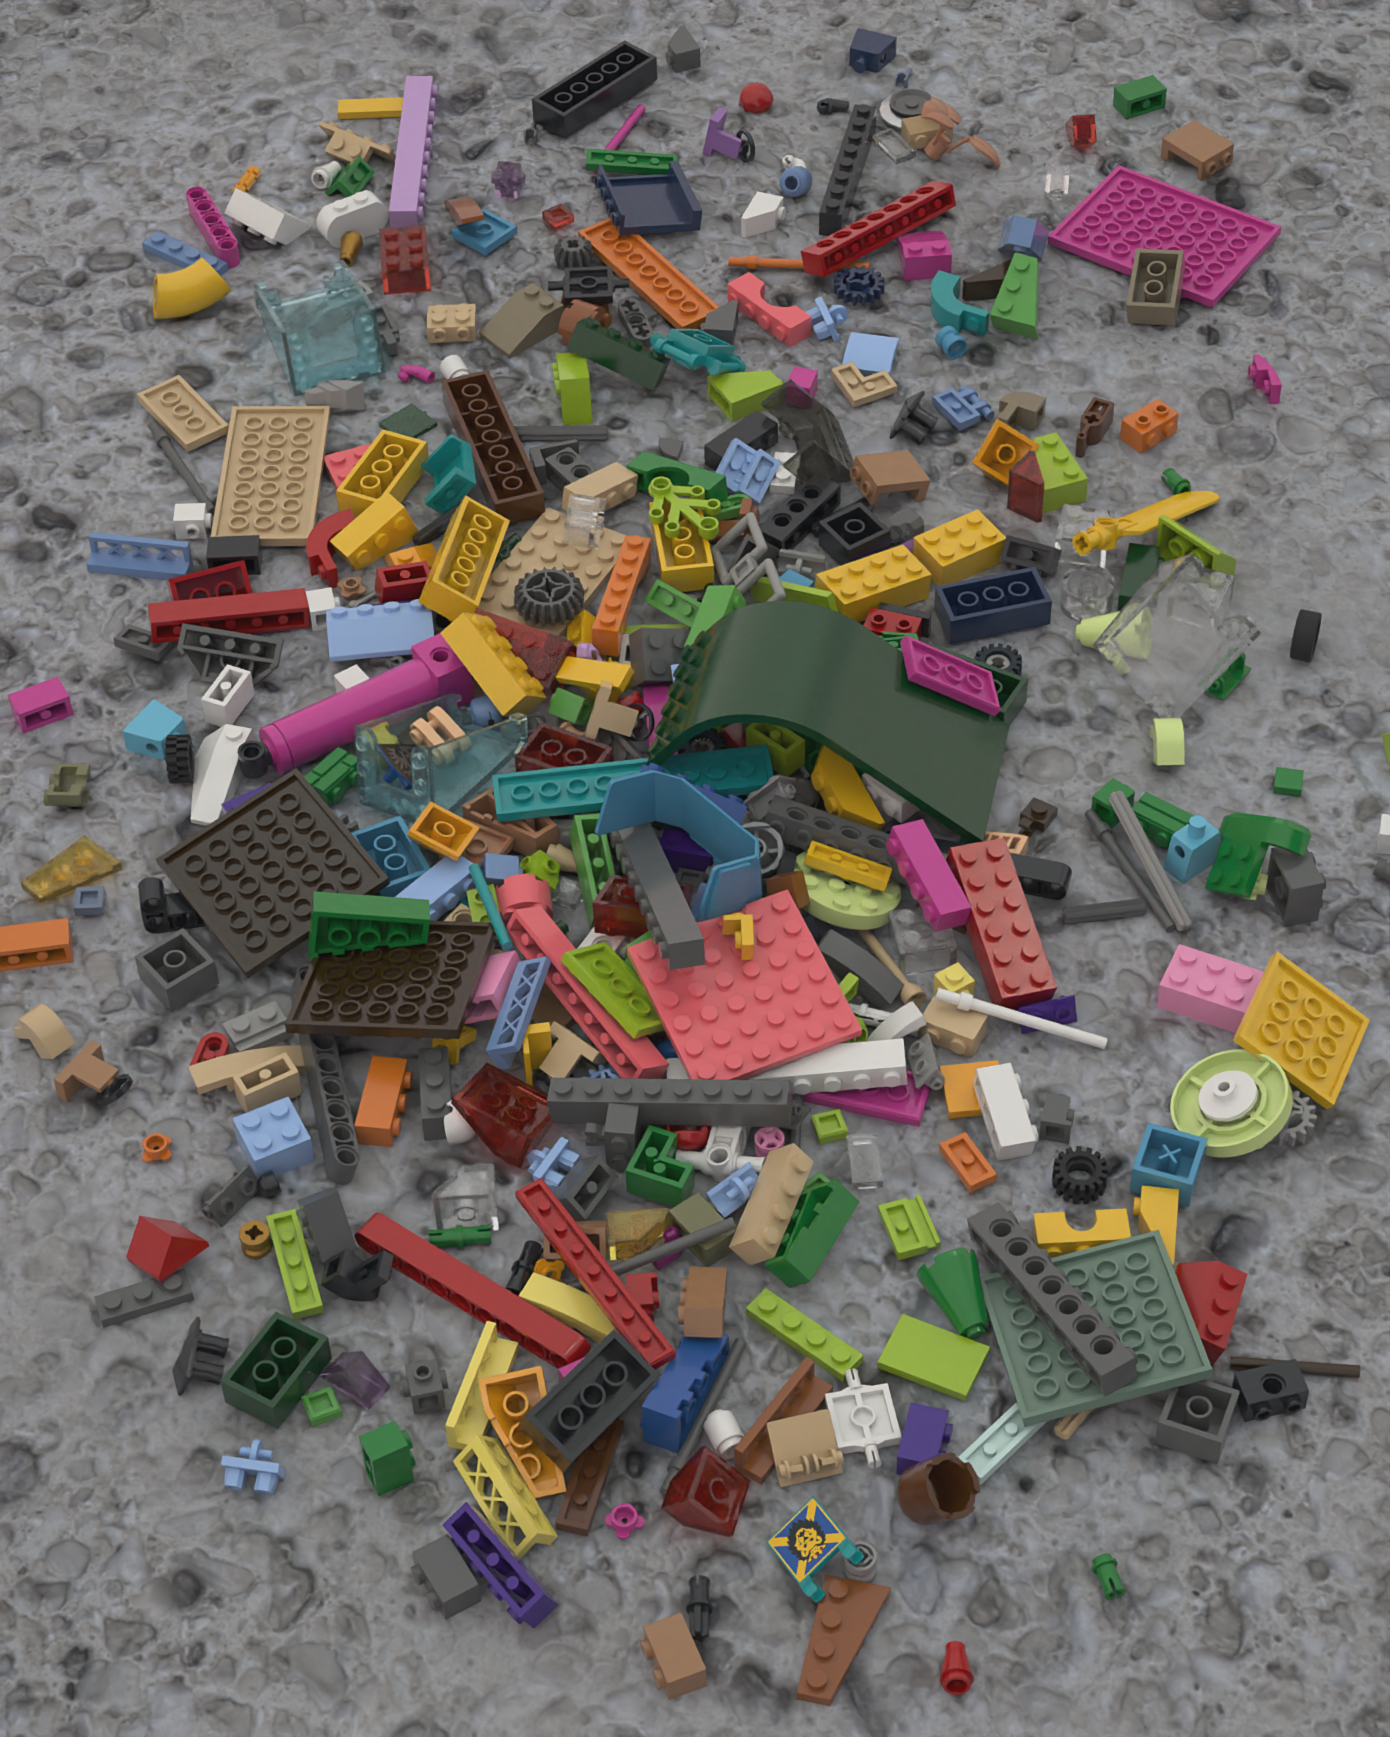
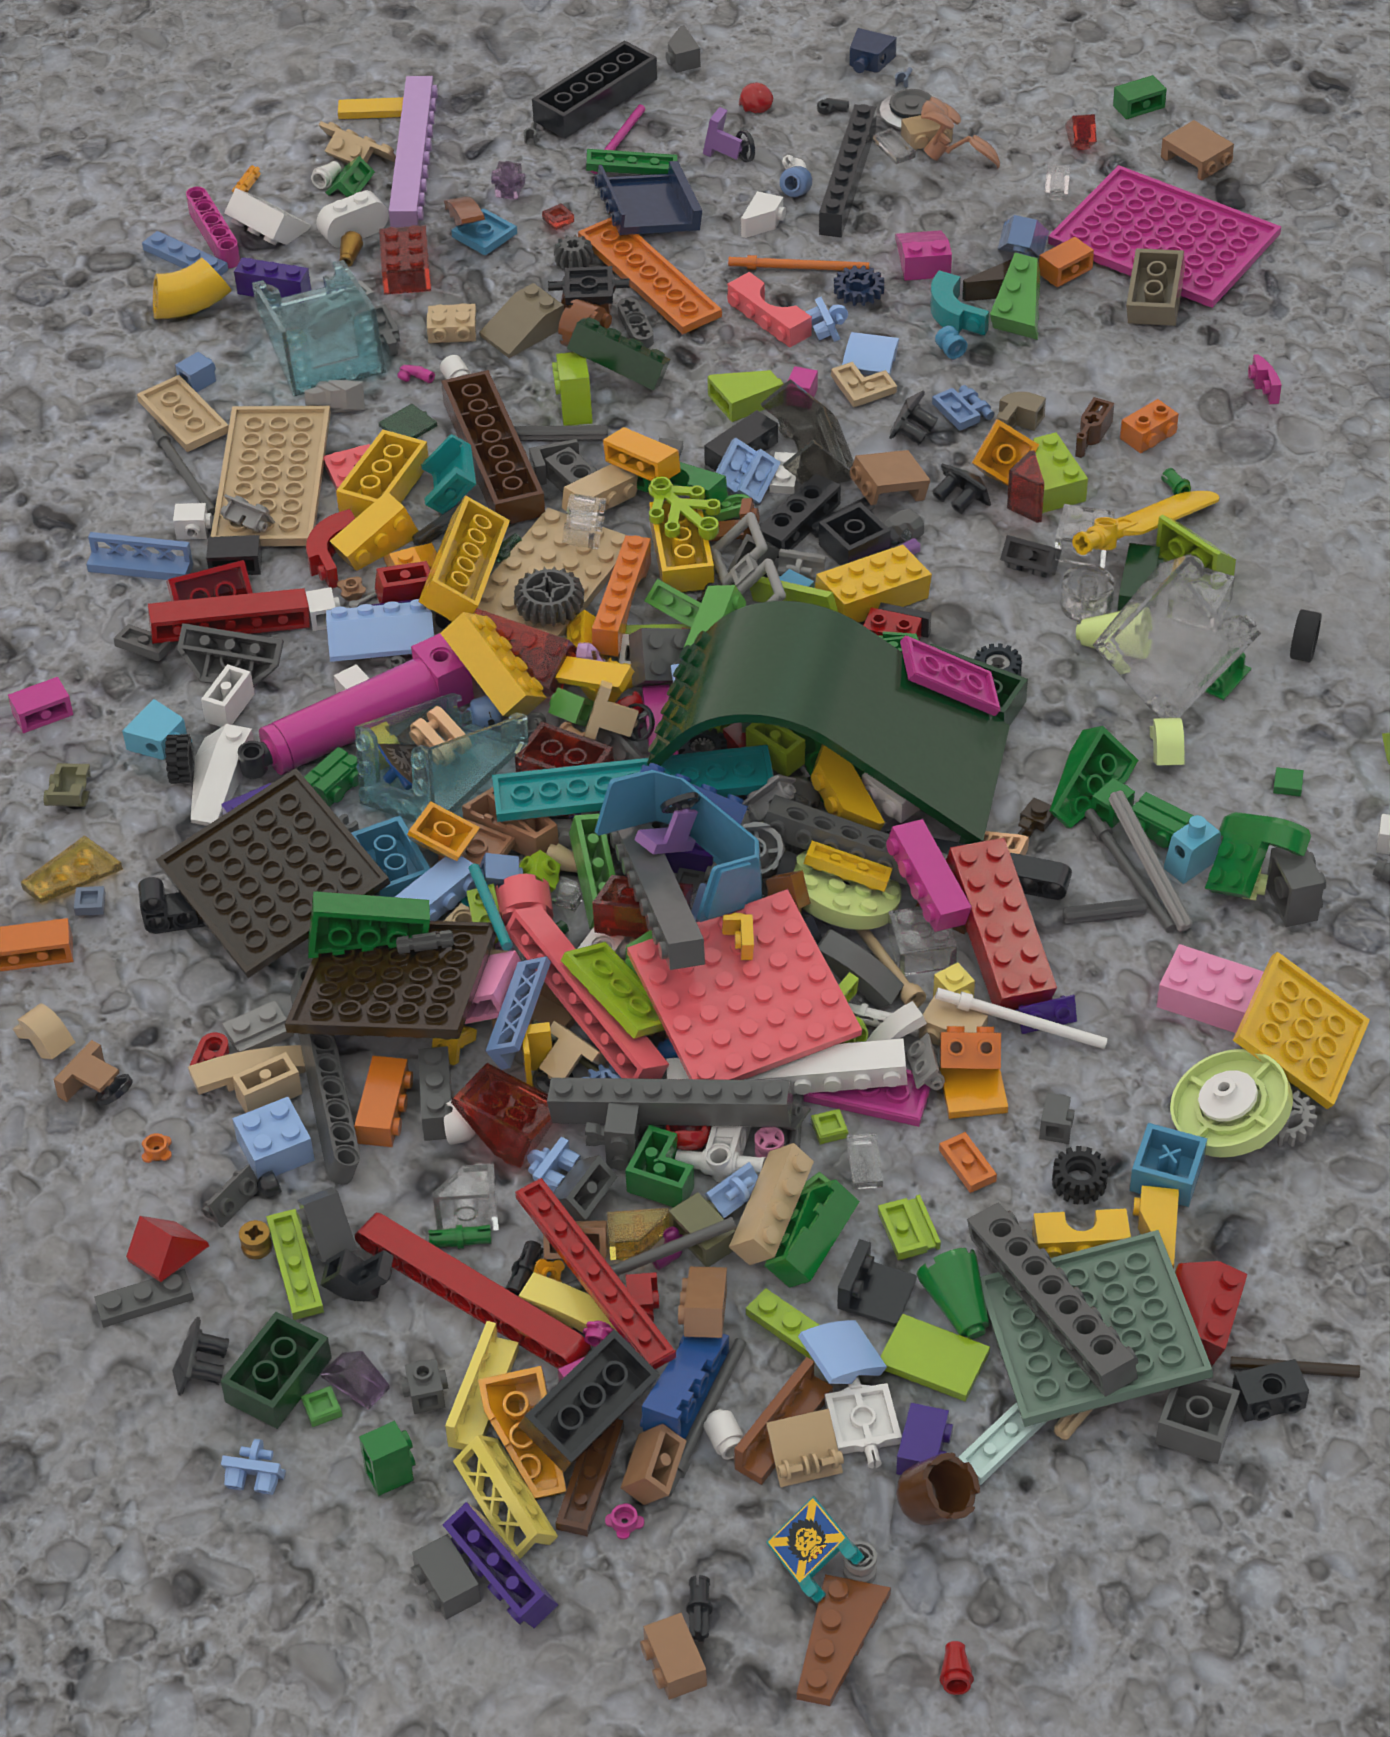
(177, 969): dark grey brick -> none
(197, 371): none -> medium blue brick
(238, 508): none -> light grey hinge
(284, 277): none -> dark purple arch
(425, 941): none -> dark grey axle
(596, 1332): none -> dark pink plate
(641, 455): none -> light orange brick
(653, 1464): none -> medium nougat brick
(676, 836): none -> medium lavender piece
(697, 348): teal brick -> none
(707, 1494): clear red slope -> none
(722, 322): dark grey slope -> none
(842, 1351): none -> light blue slope
(874, 1288): none -> black bracket
(878, 228): red brick -> none
(959, 548): yellow brick -> none
(970, 1049): none -> orange brick
(971, 484): none -> black connector
(992, 605): dark blue brick -> none
(1005, 1111): white brick -> none
(1066, 261): none -> orange brick
(1090, 765): none -> green wedge
(1107, 1573): green pin -> none

